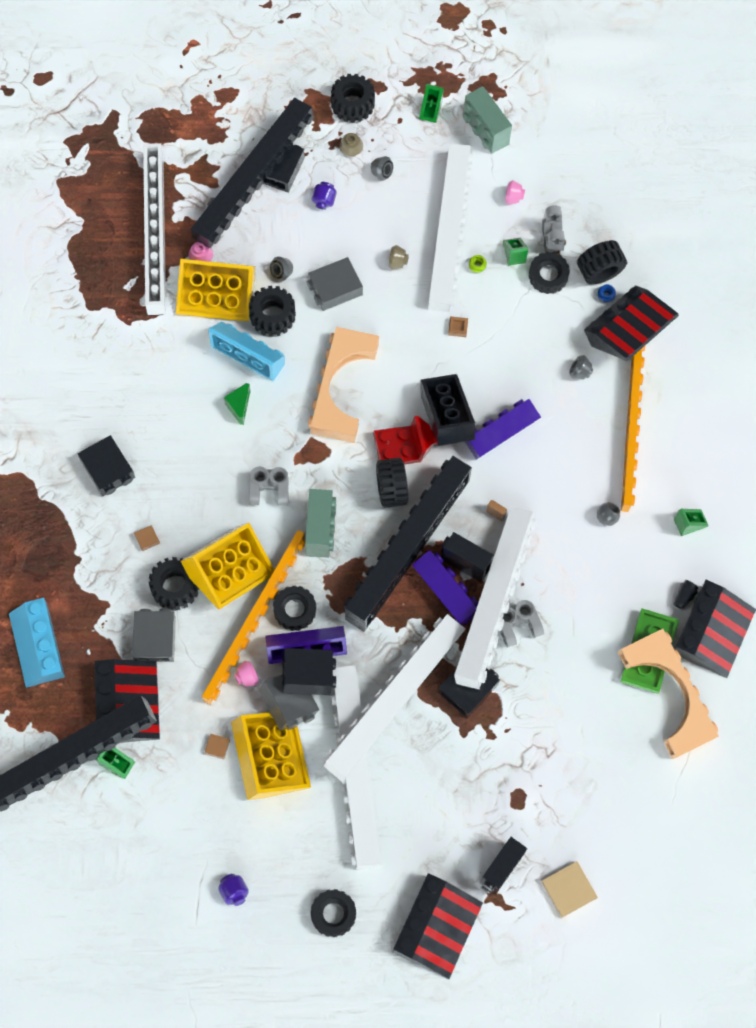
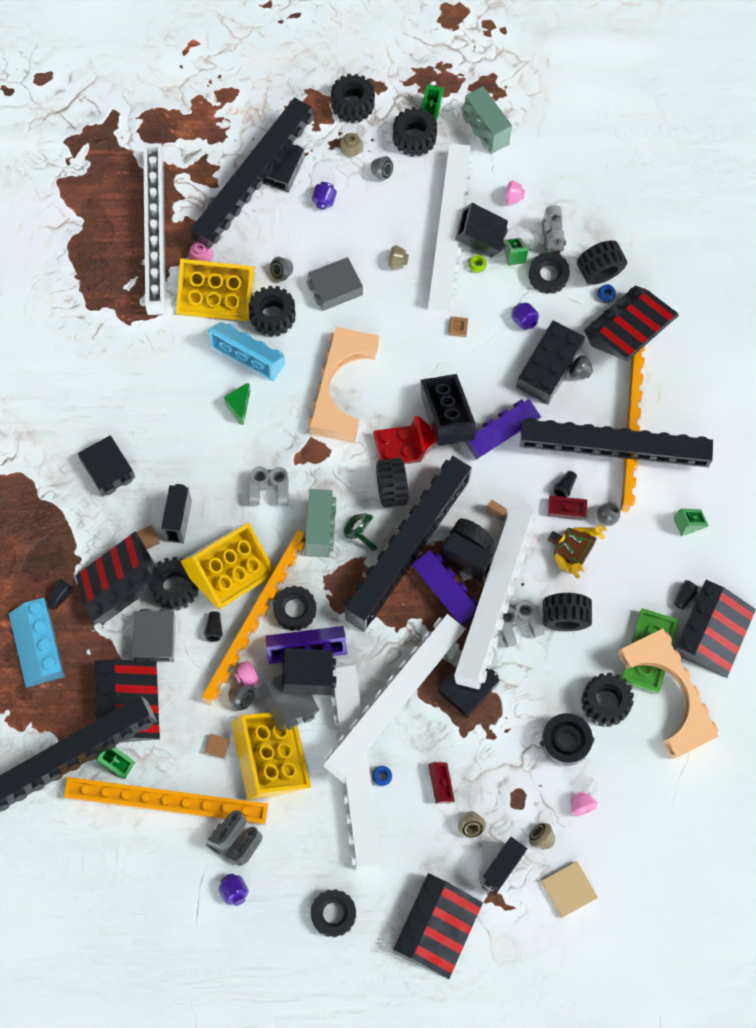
(60, 593): none -> black cone
(117, 579): none -> black slope
(163, 800): none -> light orange plate
(176, 513): none -> black brick
(213, 628): none -> black cone
(224, 840): none -> dark grey piece
(241, 696): none -> dark grey cone
(357, 533): none -> dark green piece
(382, 769): none -> blue plate
(419, 120): none -> black tyre
(441, 783): none -> dark red plate
(471, 825): none -> dark tan cone
(473, 533): none -> black tyre
(482, 230): none -> black brick
(525, 316): none -> dark purple head
(542, 836): none -> dark tan cone
(550, 362): none -> black brick
(565, 485): none -> black cone
(567, 507): none -> dark red plate
(567, 612): none -> black tyre
(570, 724): none -> black piece
(575, 547): none -> torso
(582, 804): none -> bright pink cone
(611, 684): none -> black tyre
(616, 442): none -> black brick

